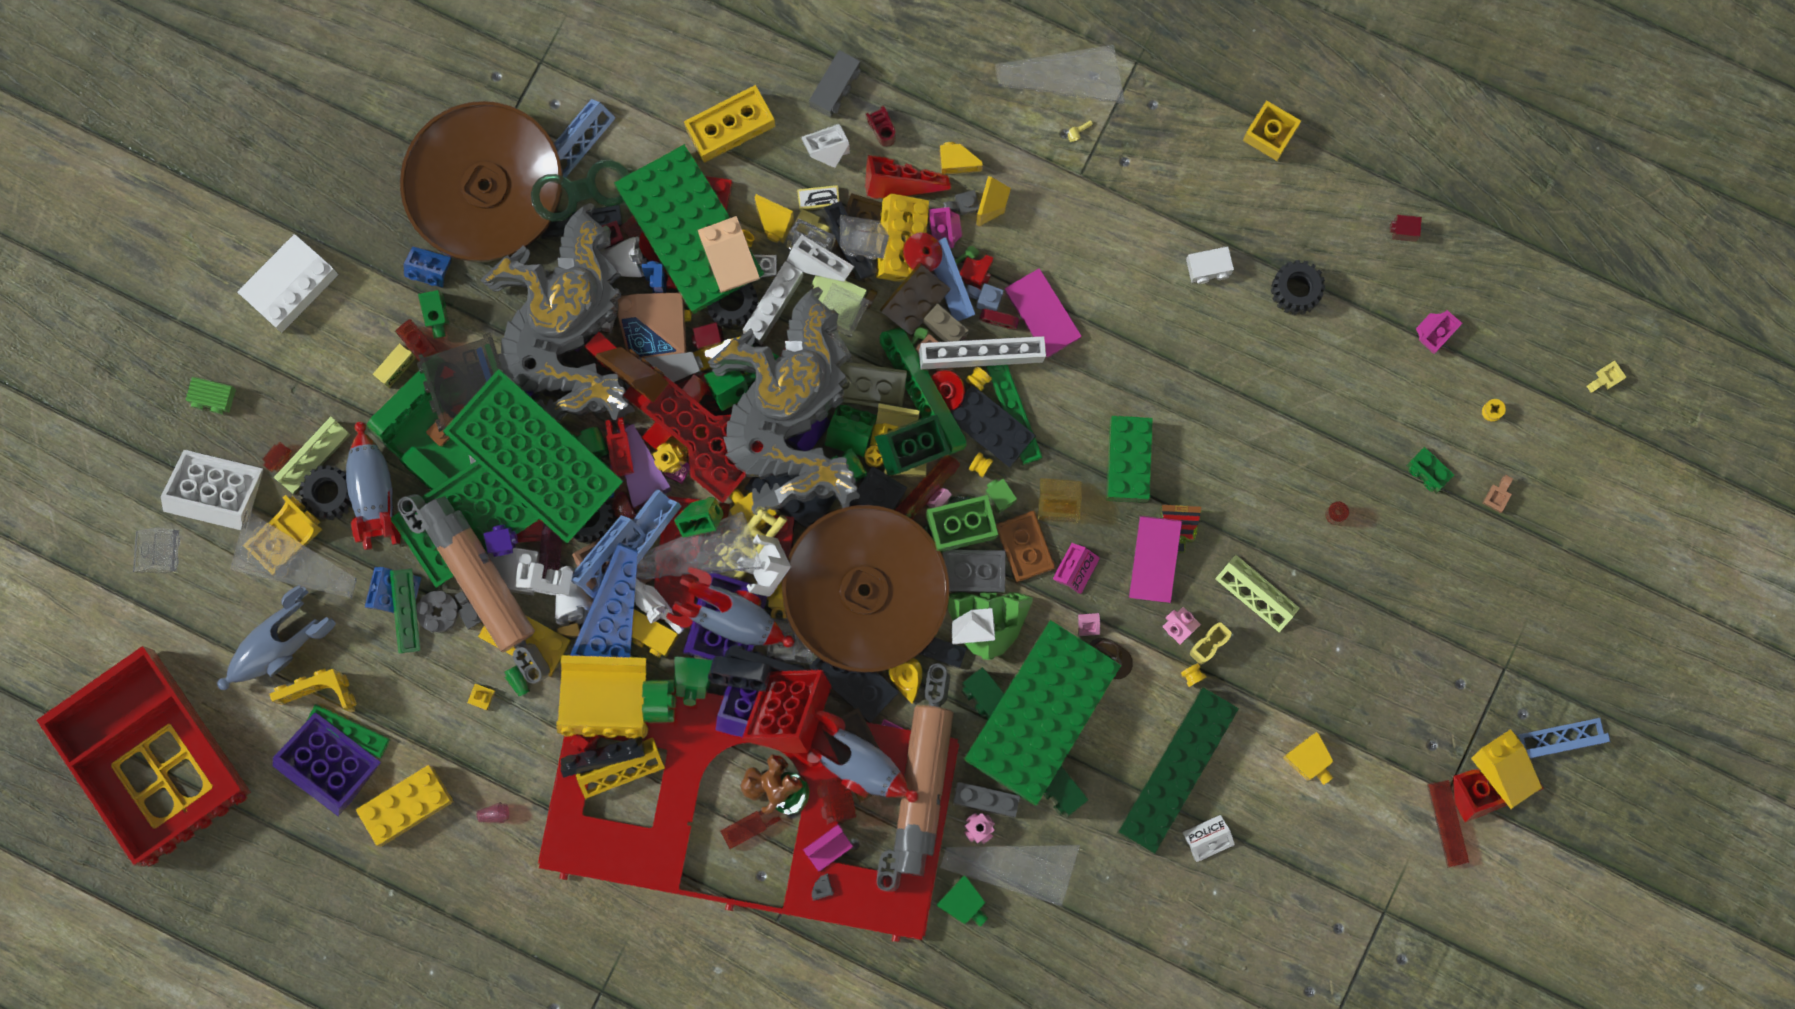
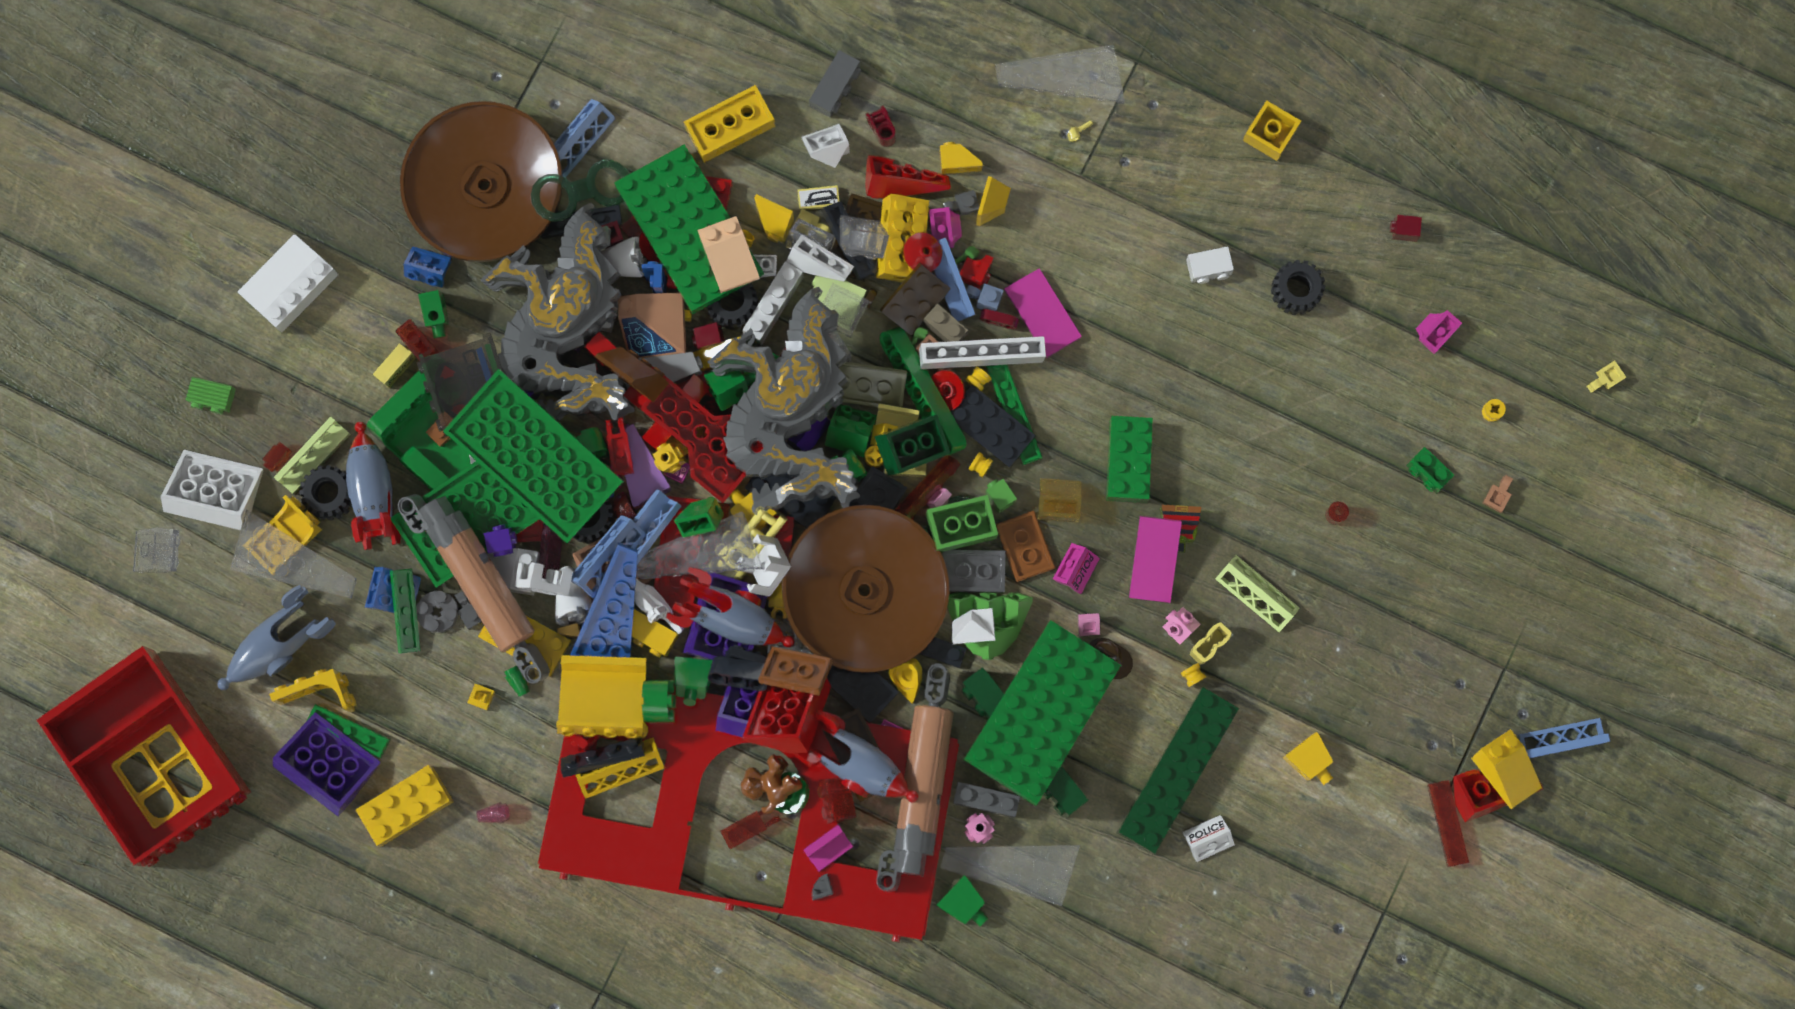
(795, 670): none -> dark orange tile

